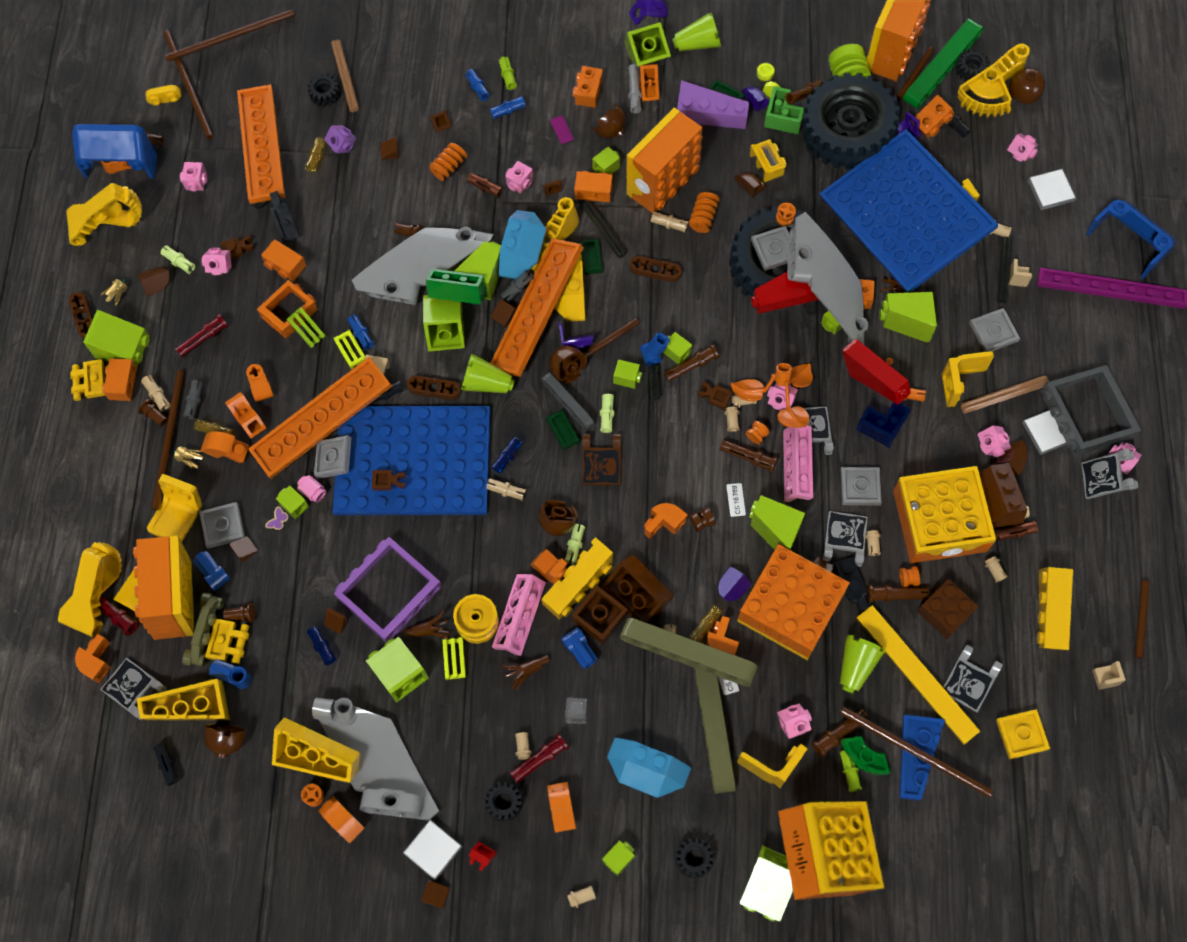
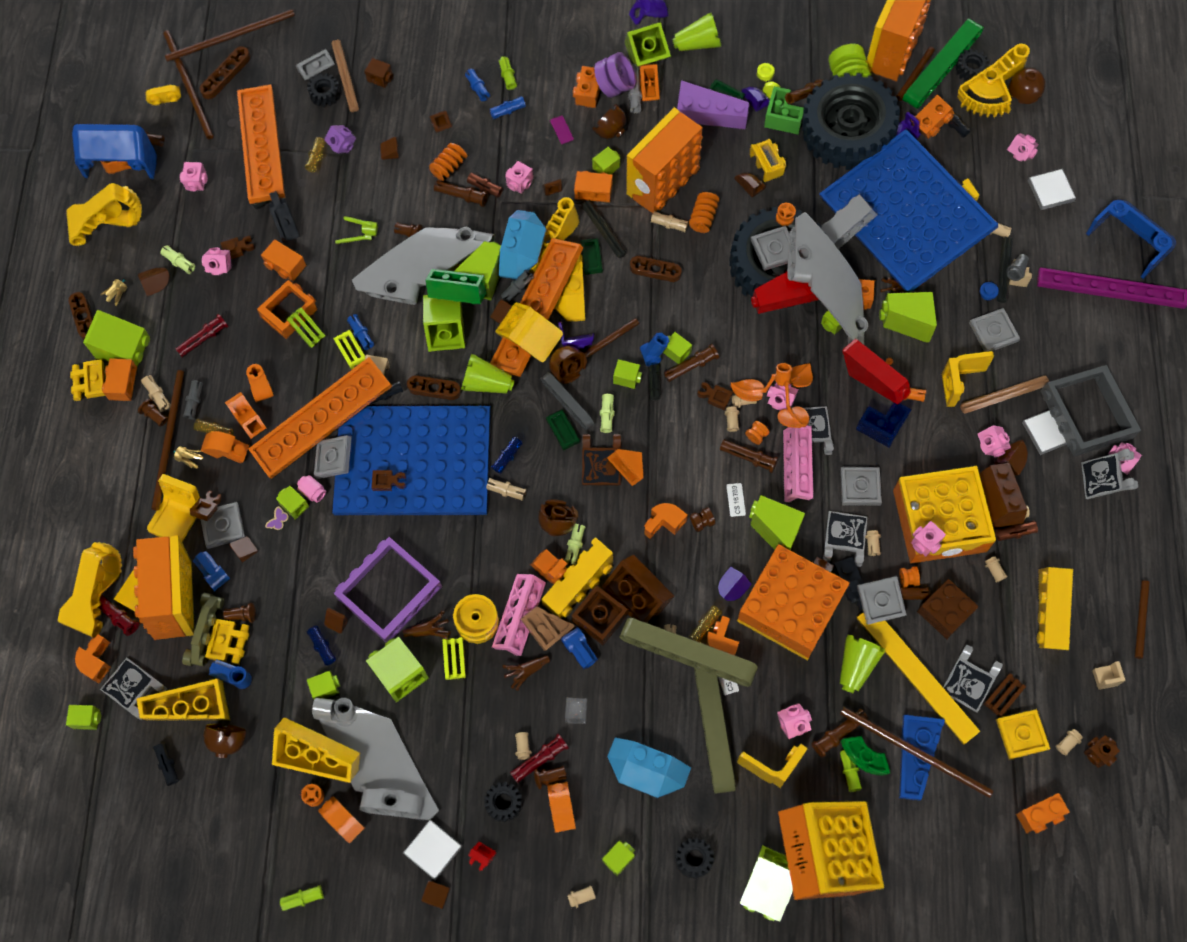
(83, 717): none -> lime brick
(206, 507): none -> reddish brown plate
(222, 70): none -> reddish brown beam
(301, 898): none -> lime axle
(315, 64): none -> light grey slope
(323, 685): none -> lime brick
(368, 227): none -> lime plant
(379, 73): none -> reddish brown brick
(469, 194): none -> reddish brown pin
(529, 331): none -> yellow piece
(545, 627): none -> medium nougat wing
(546, 777): none -> reddish brown pin
(615, 74): none -> medium lavender wheel
(628, 464): none -> orange slope
(848, 221): none -> light grey brick
(881, 600): none -> light grey tile
(928, 539): none -> bright pink brick
(989, 291): none -> blue plate
(1015, 682): none -> reddish brown tile
(1018, 268): none -> dark grey cone
(1038, 815): none -> orange brick
(1069, 742): none -> tan pin
(1102, 751): none -> reddish brown brick

